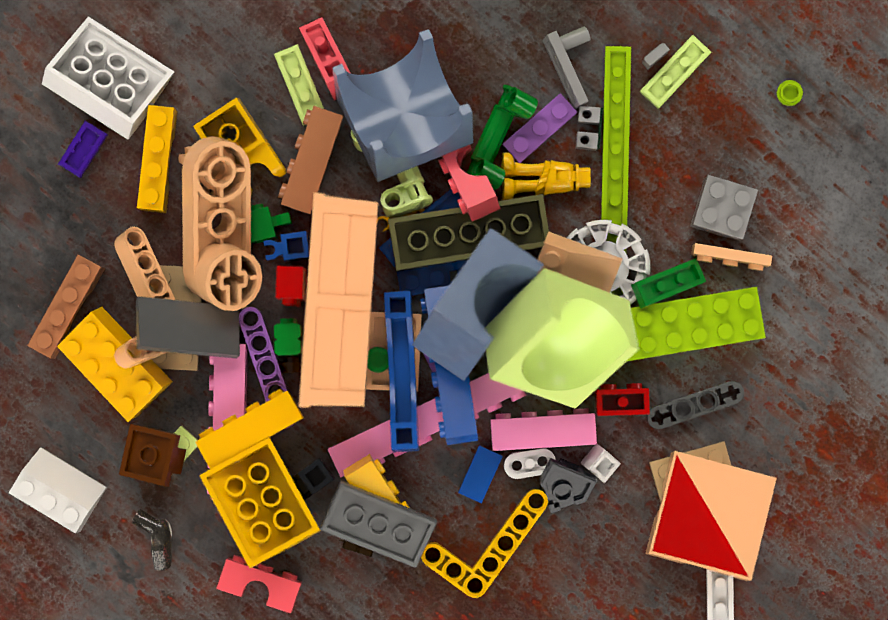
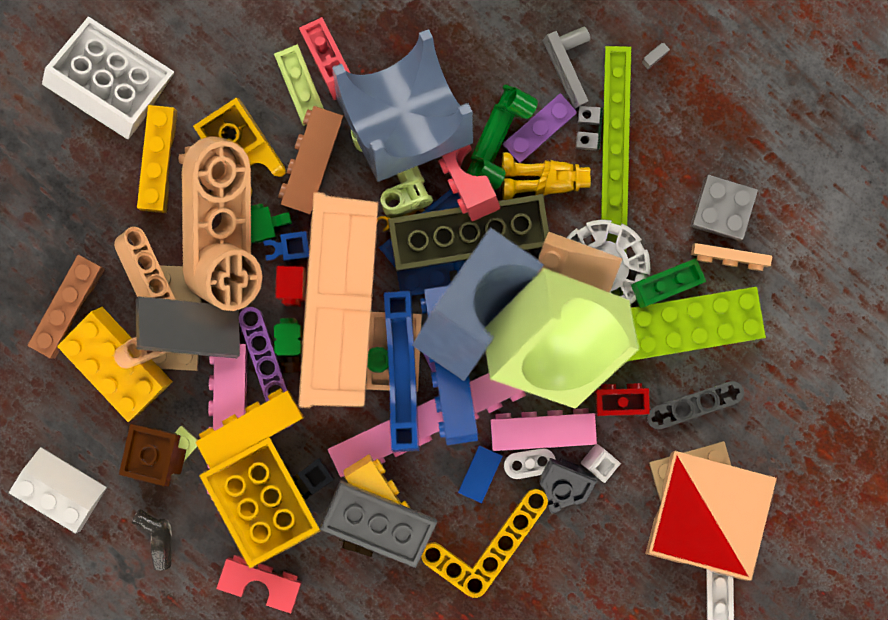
(83, 149): dark purple plate -> none
(675, 71): yellowish green tile -> none
(789, 93): lime plate -> none

